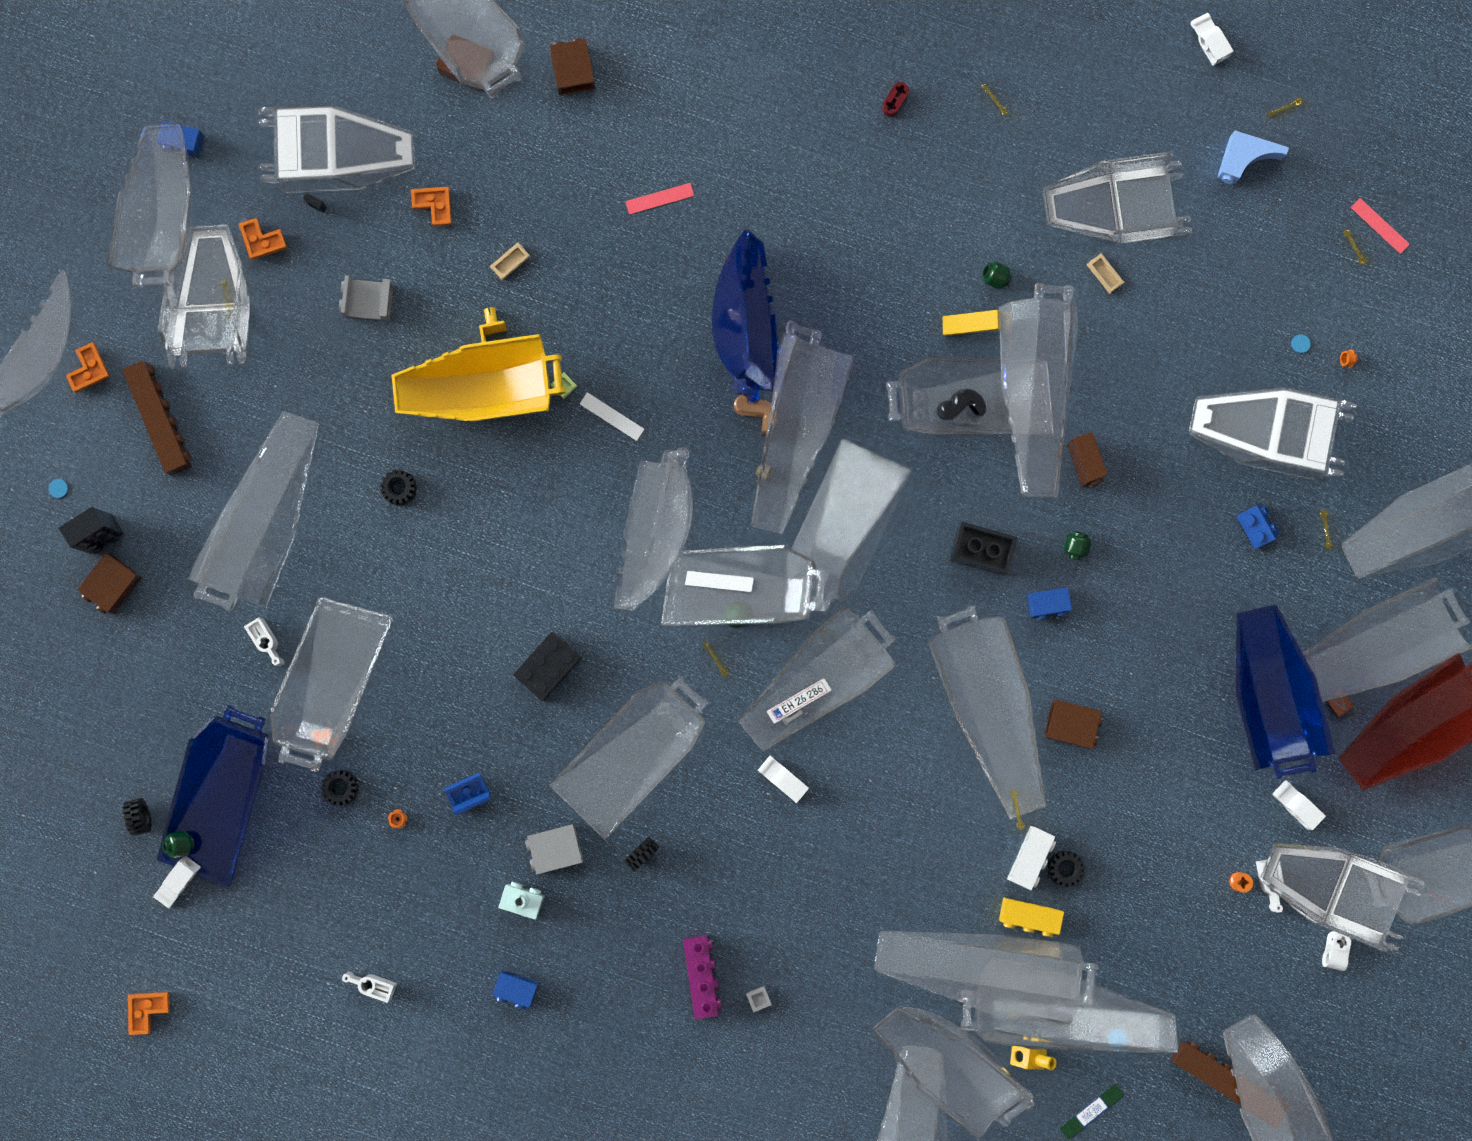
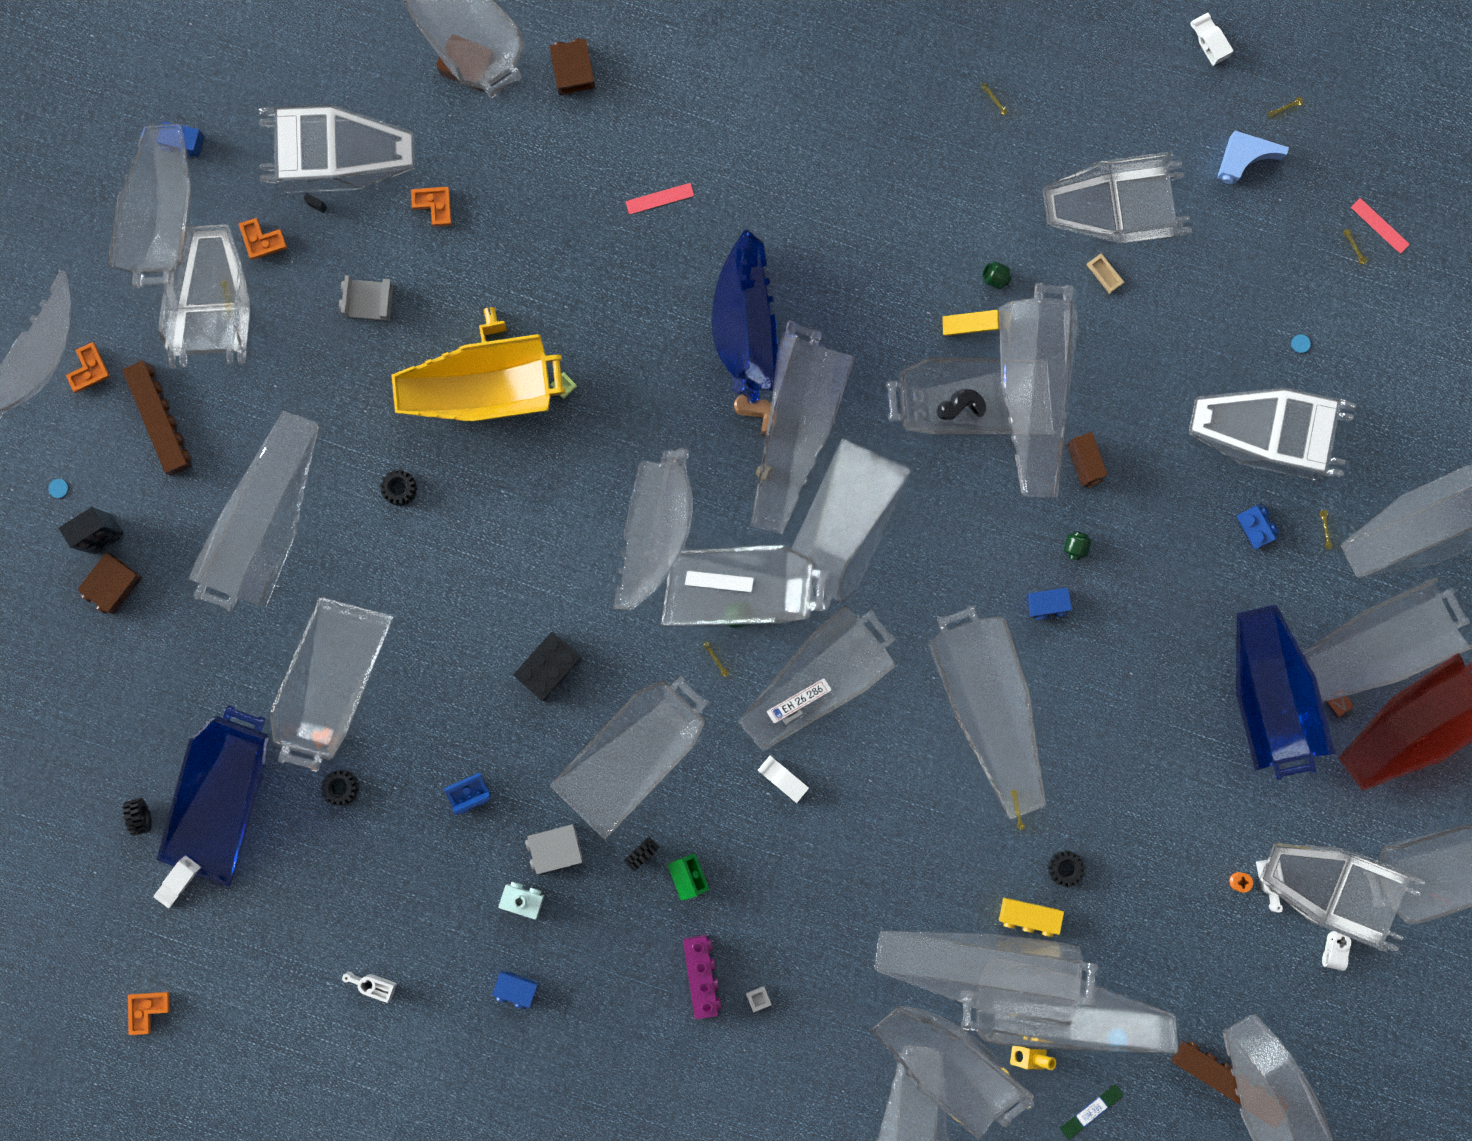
(178, 844): dark green head -> none
(259, 632): white piece -> none
(392, 819): orange plate -> none
(510, 261): tan tile -> none
(611, 416): white sticker -> none
(688, 877): none -> green brick
(892, 97): dark red beam -> none
(983, 548): black brick -> none
(1031, 858): white brick -> none
(1073, 724): reddish brown brick -> none
(1298, 805): white piece -> none
(1348, 358): orange plate -> none

